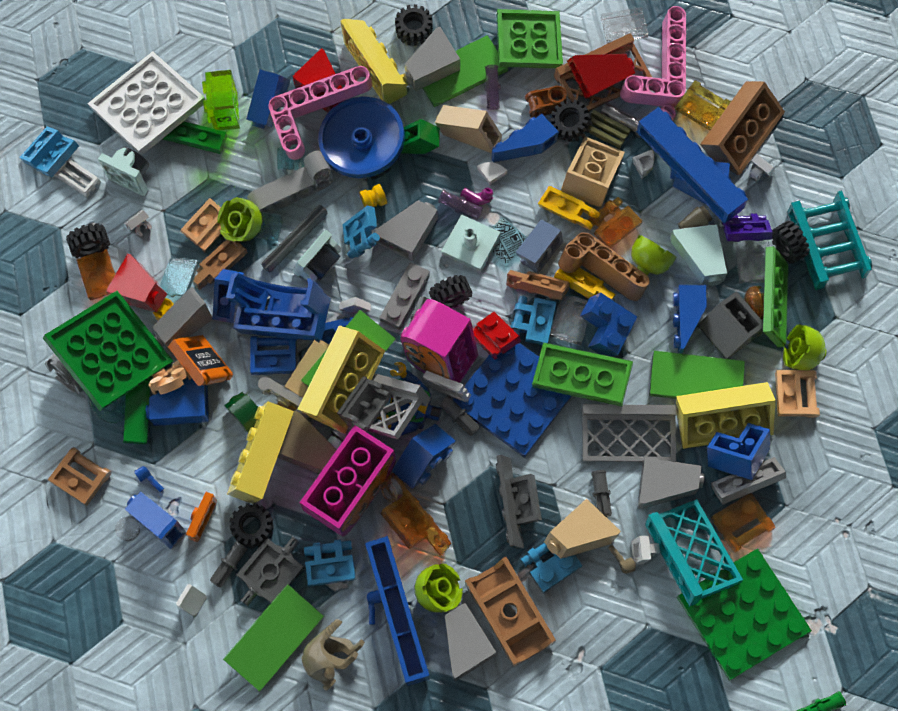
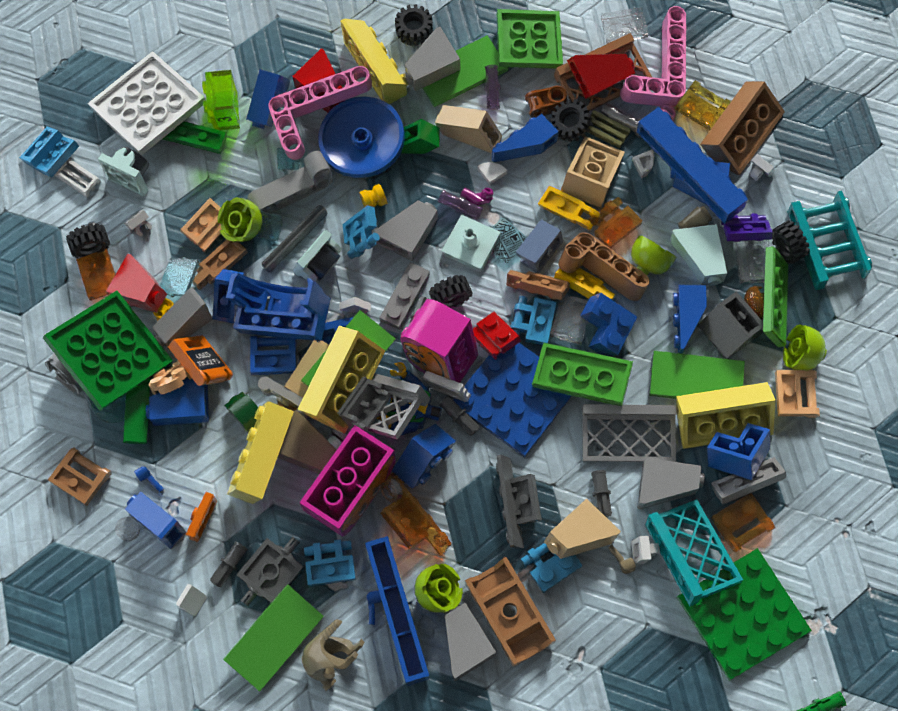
(246, 512): black tyre -> none

